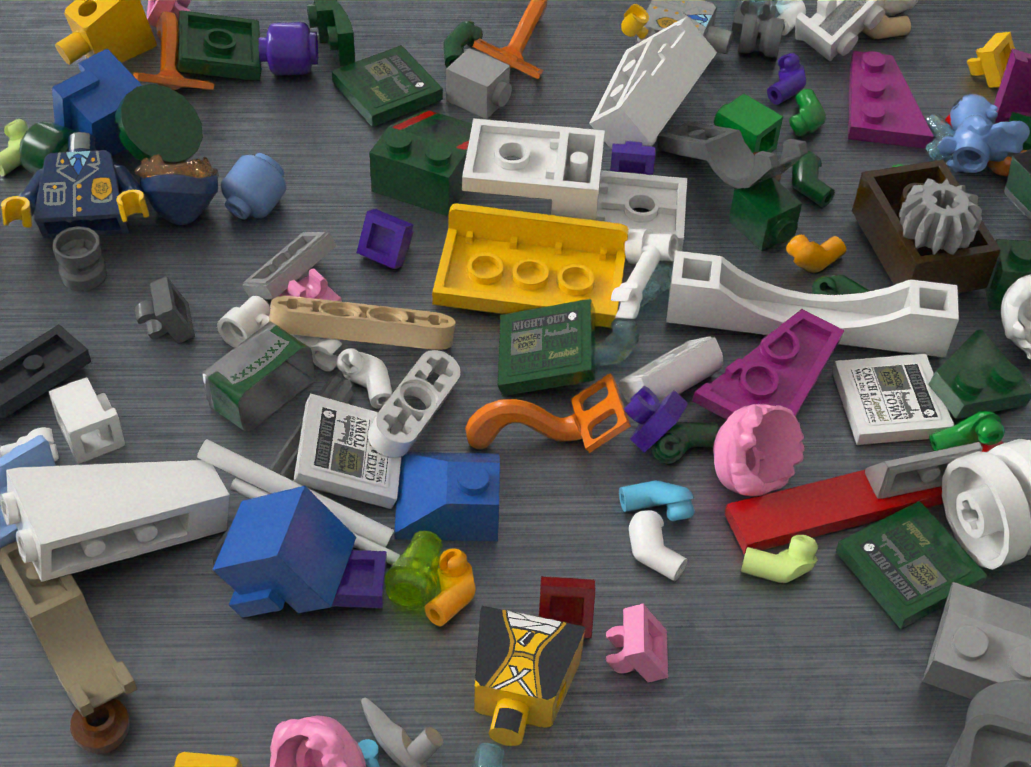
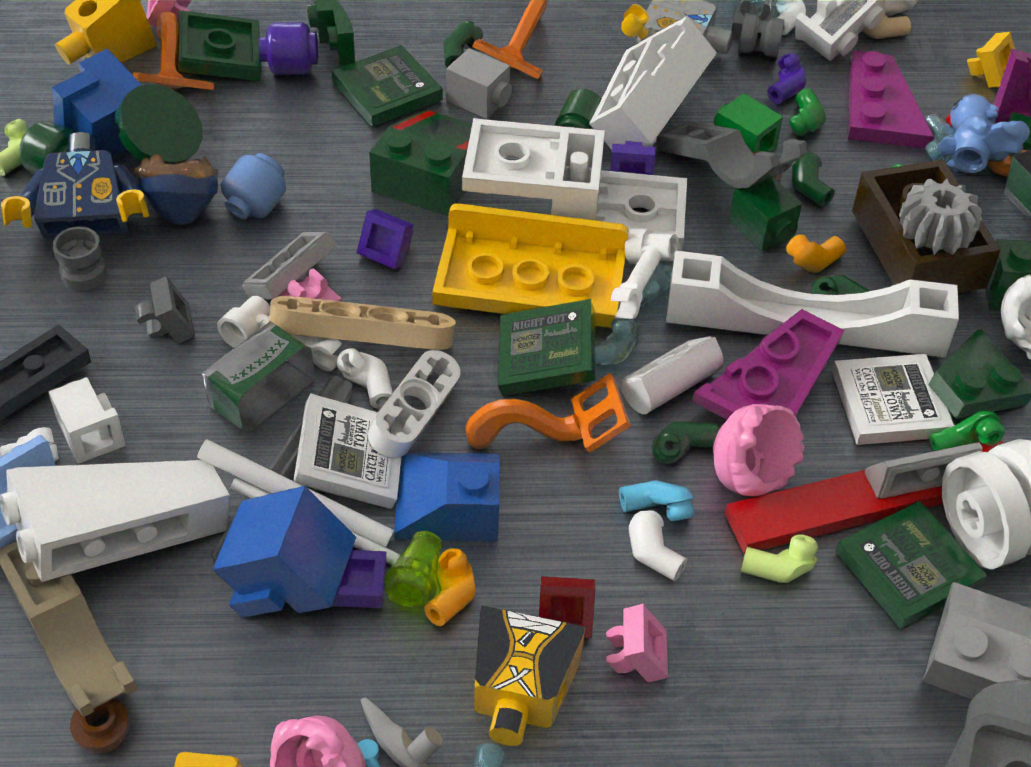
(578, 109): none -> dark green brick
(653, 416): dark purple tile -> none

